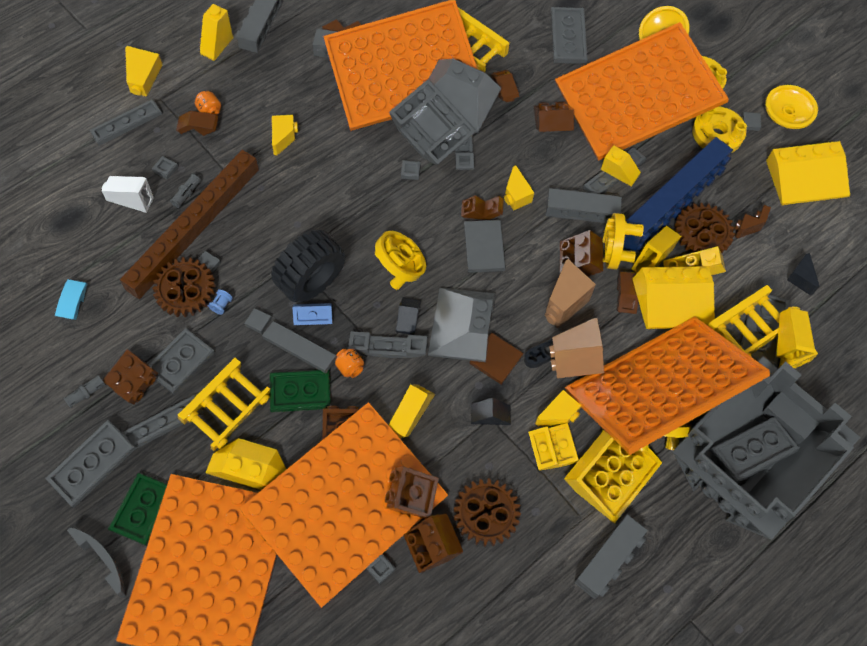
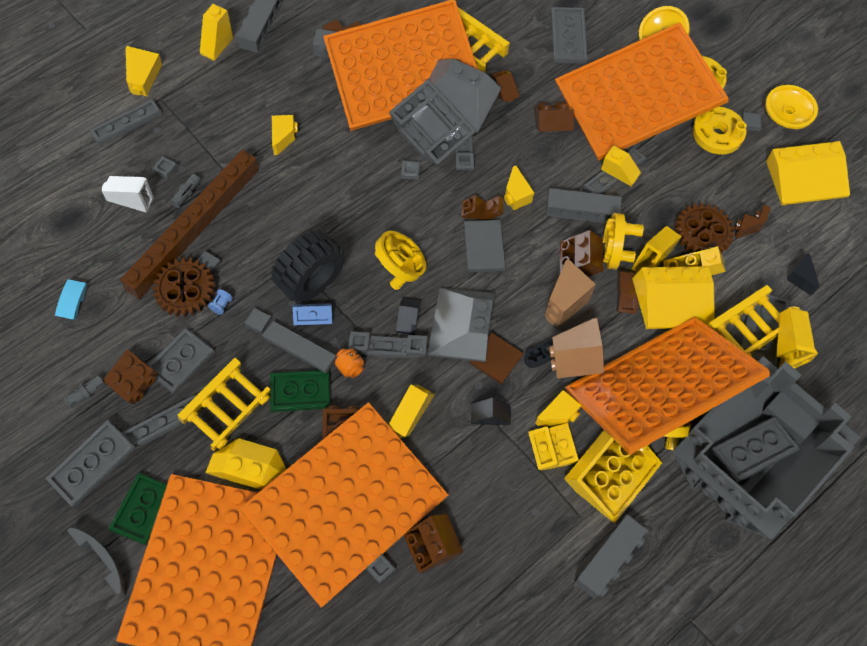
(199, 121): reddish brown slope -> none
(207, 103): orange head -> none
(411, 492): reddish brown plate -> none
(496, 528): reddish brown gear -> none
(678, 193): dark blue brick -> none

